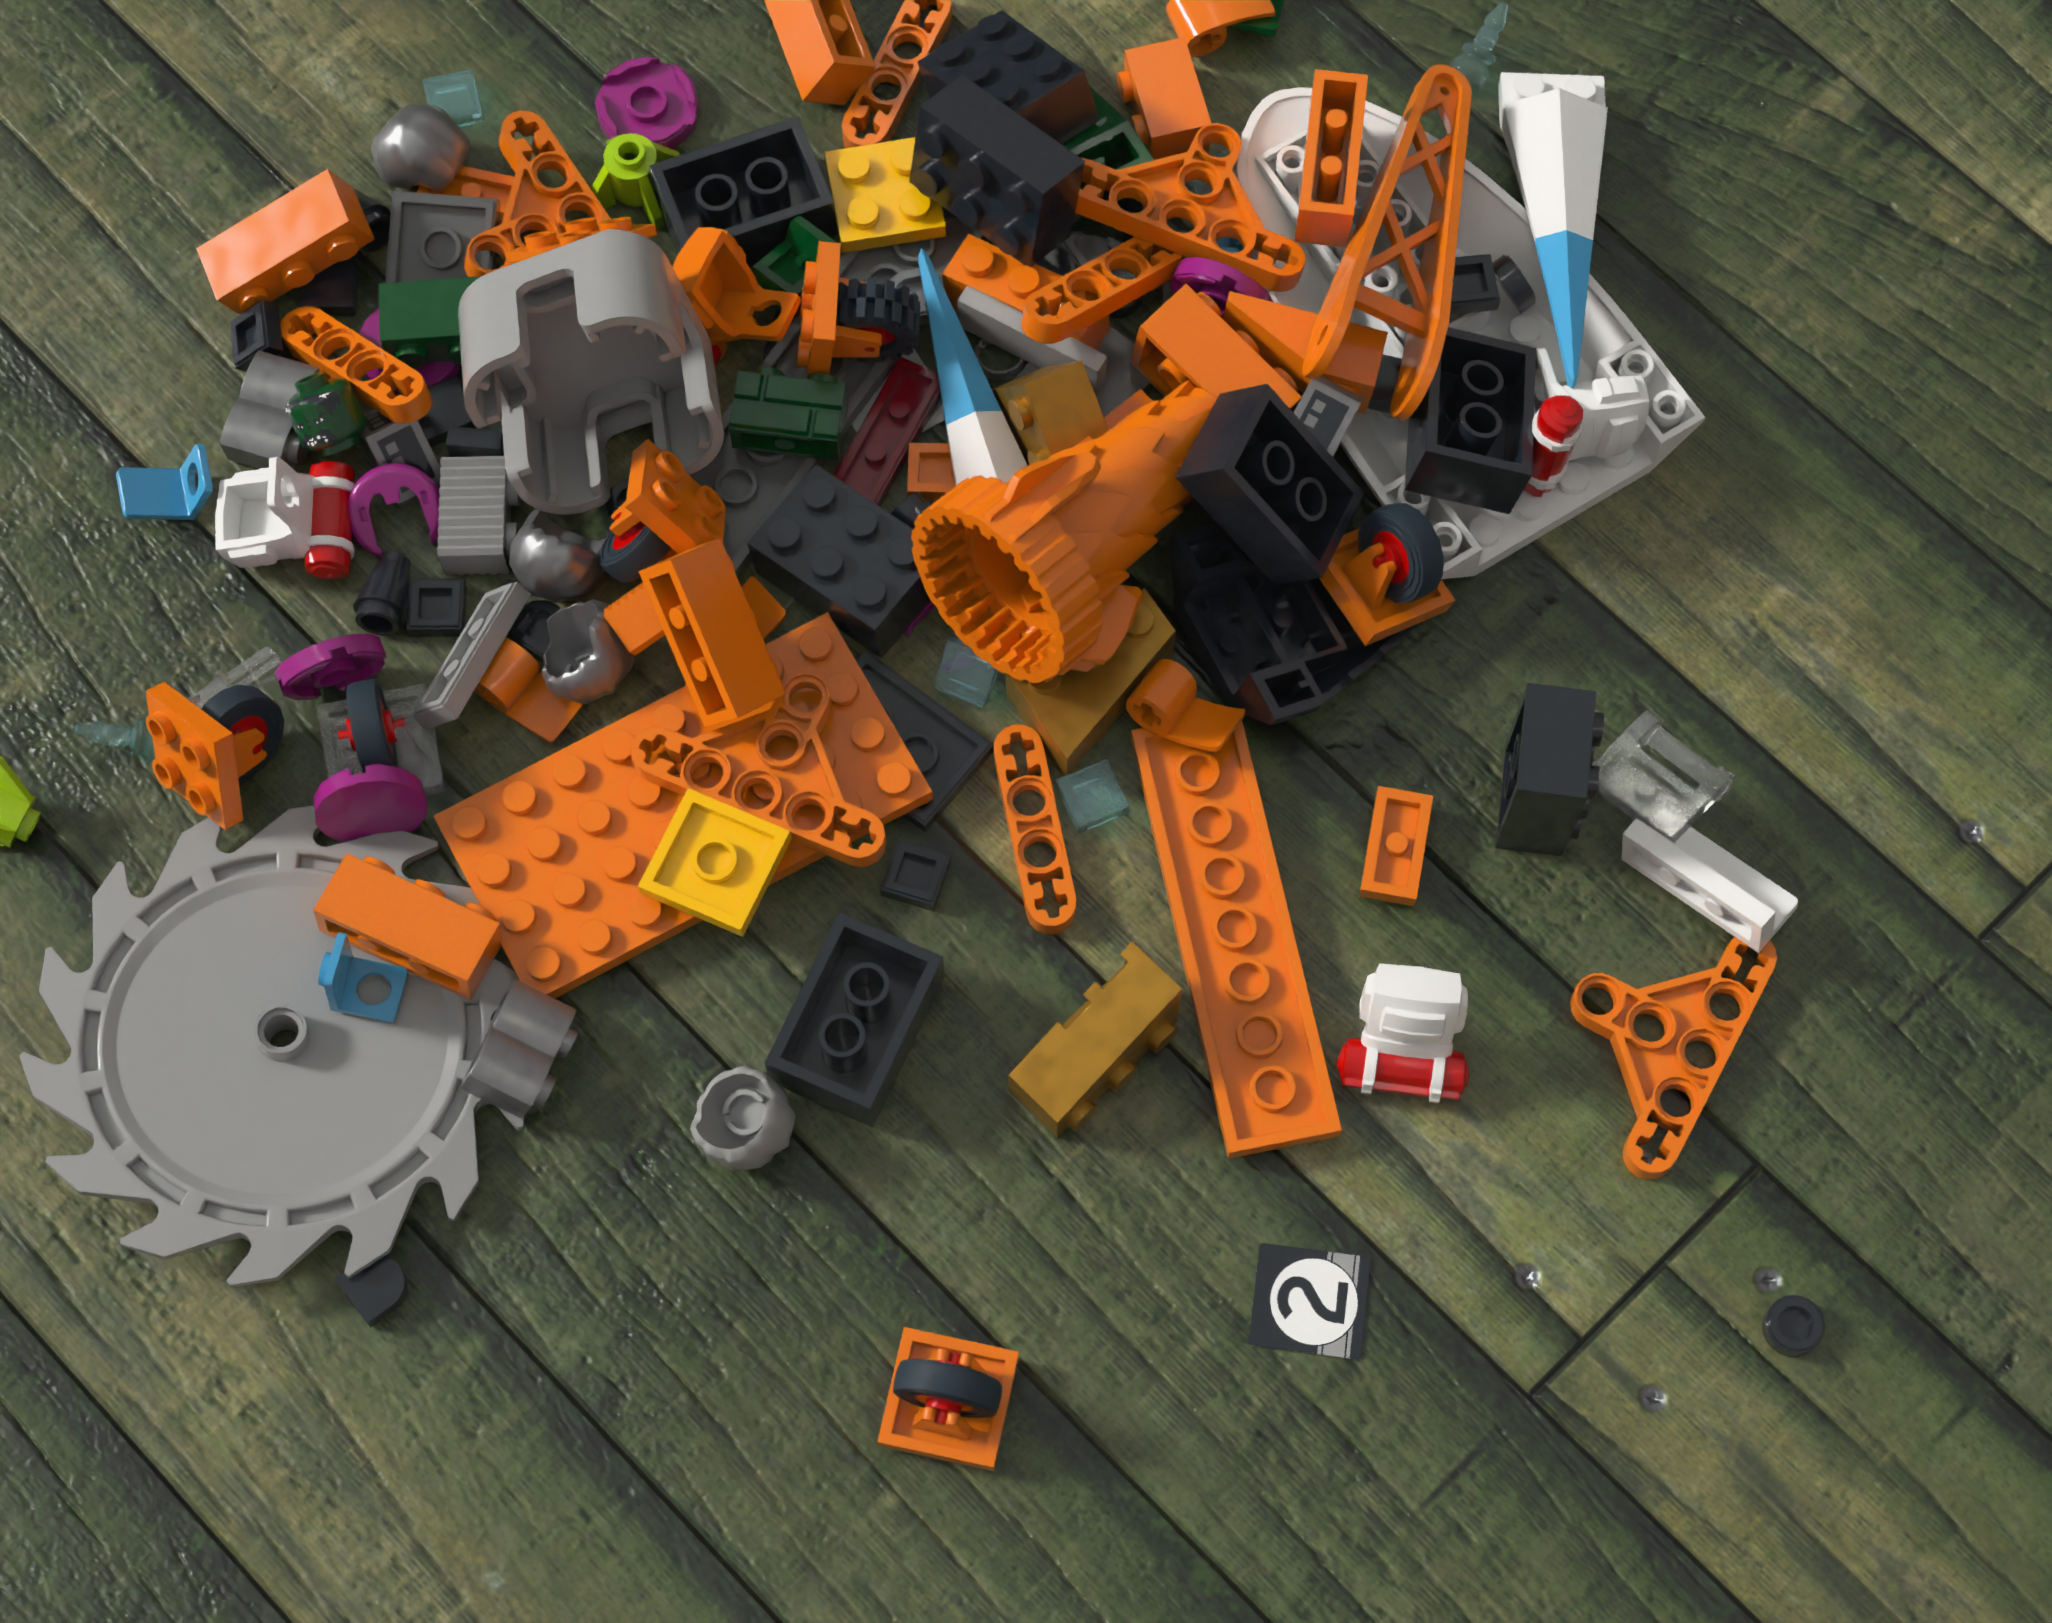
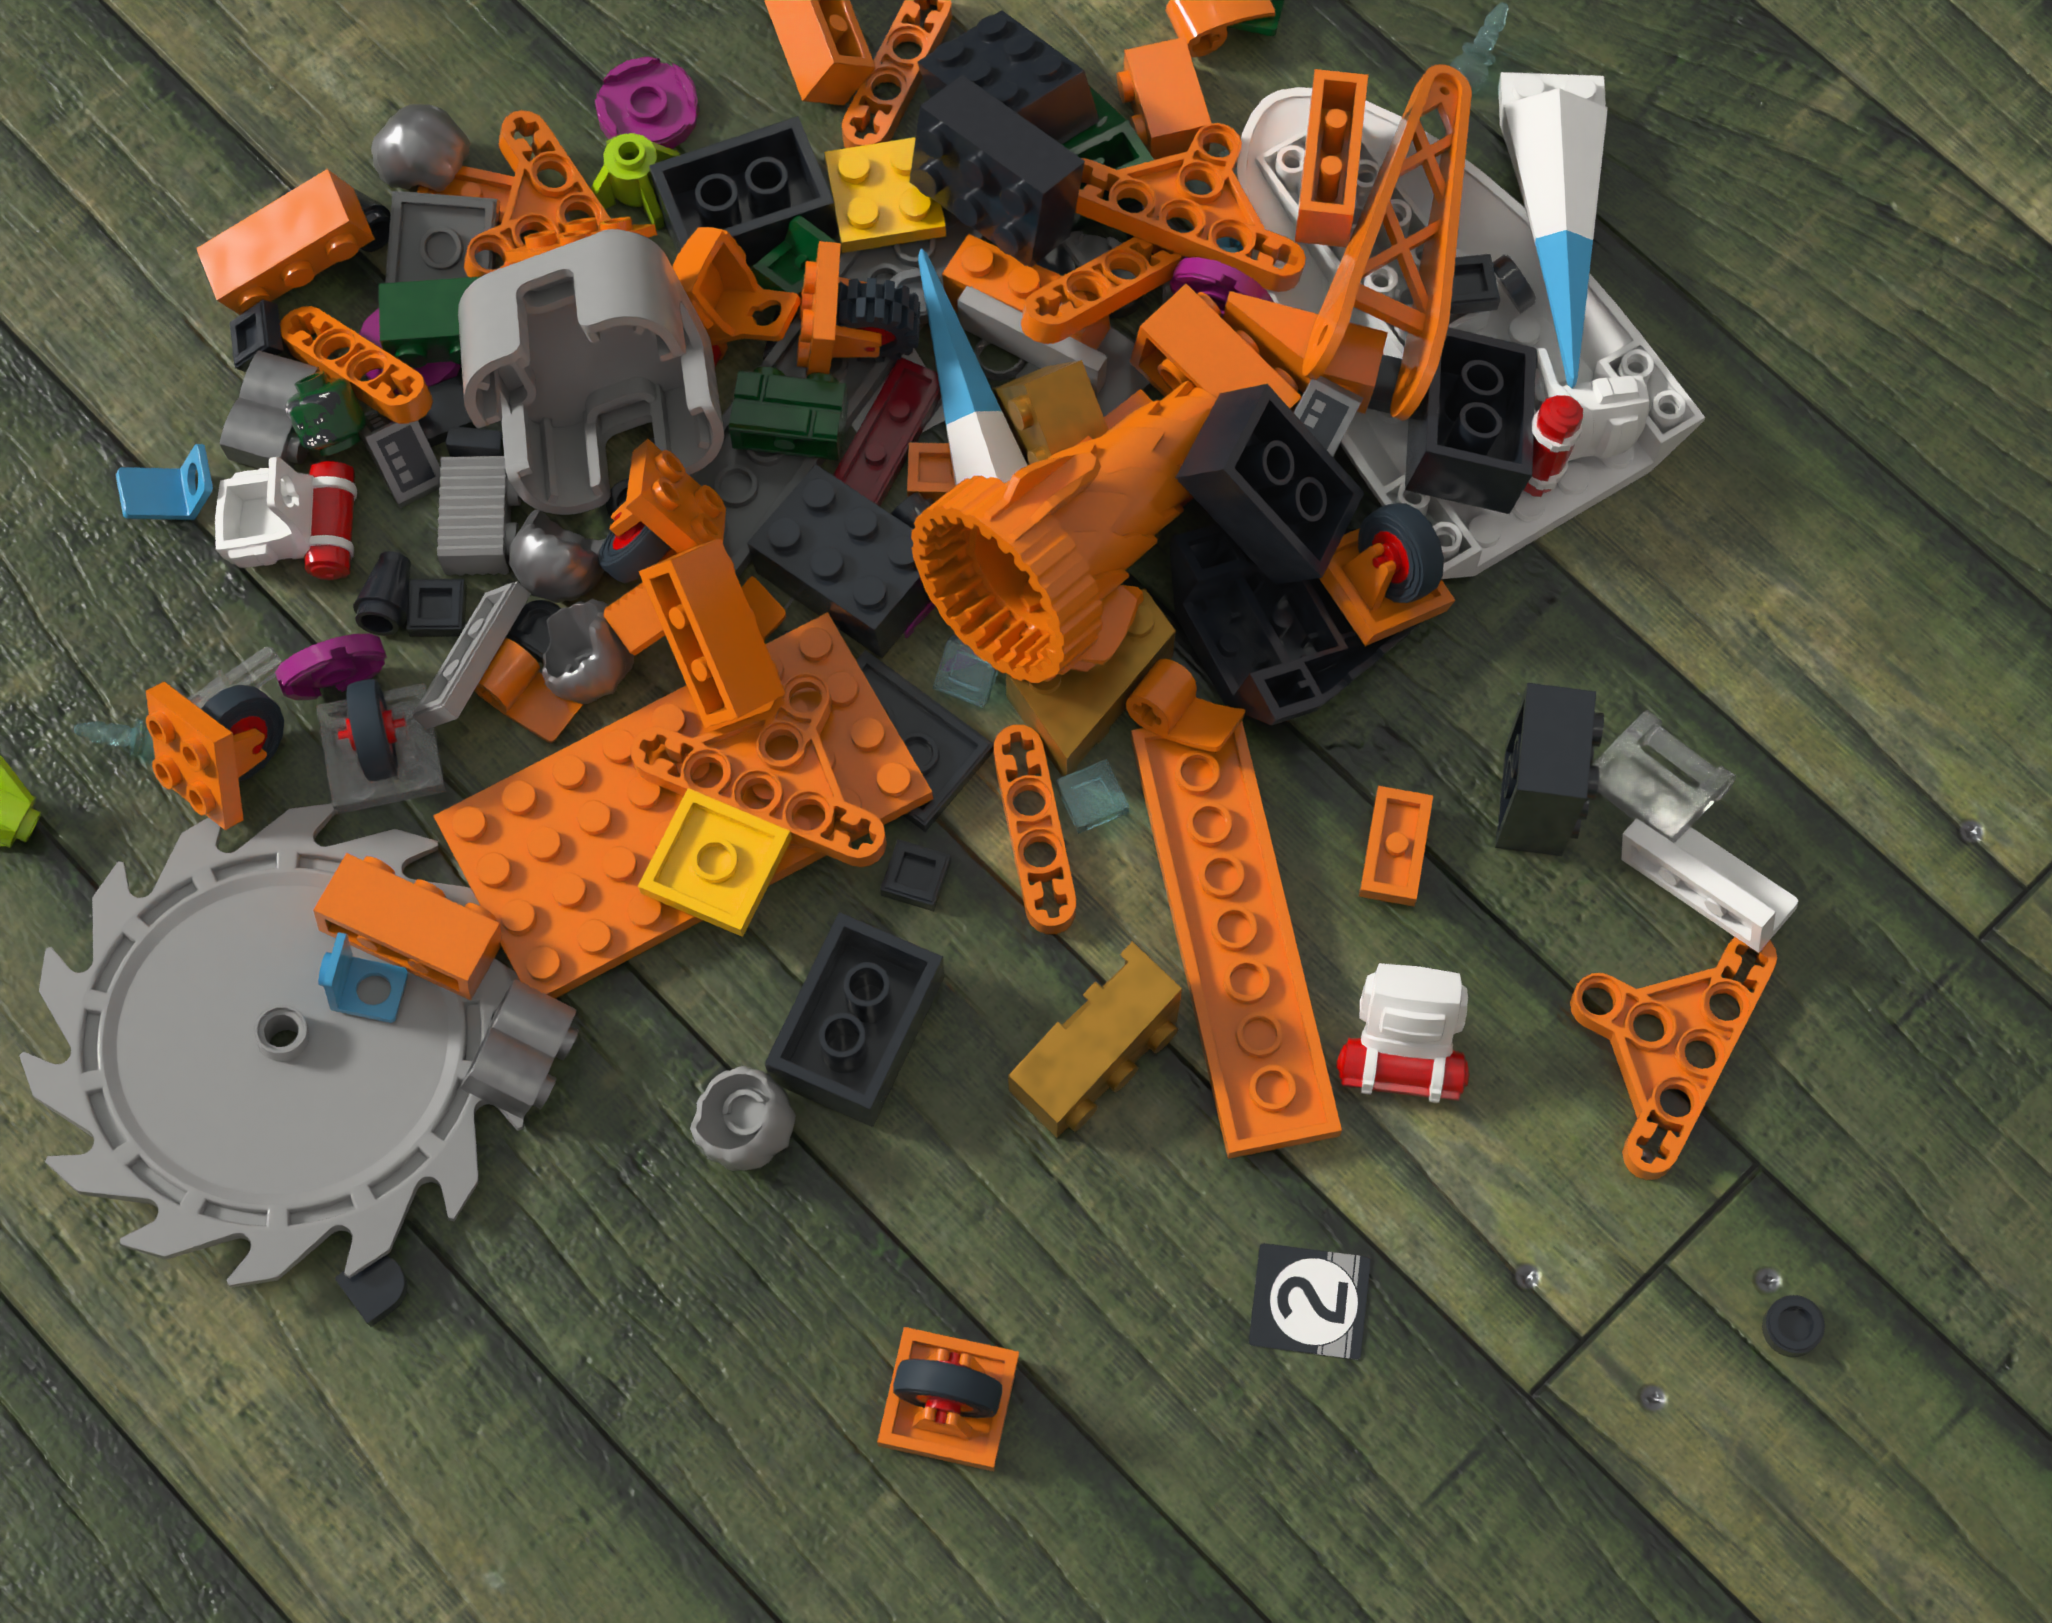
(333, 289): black tile -> none
(369, 803): magenta tile -> none
(387, 481): magenta head -> none
(456, 95): clear light blue tile -> none

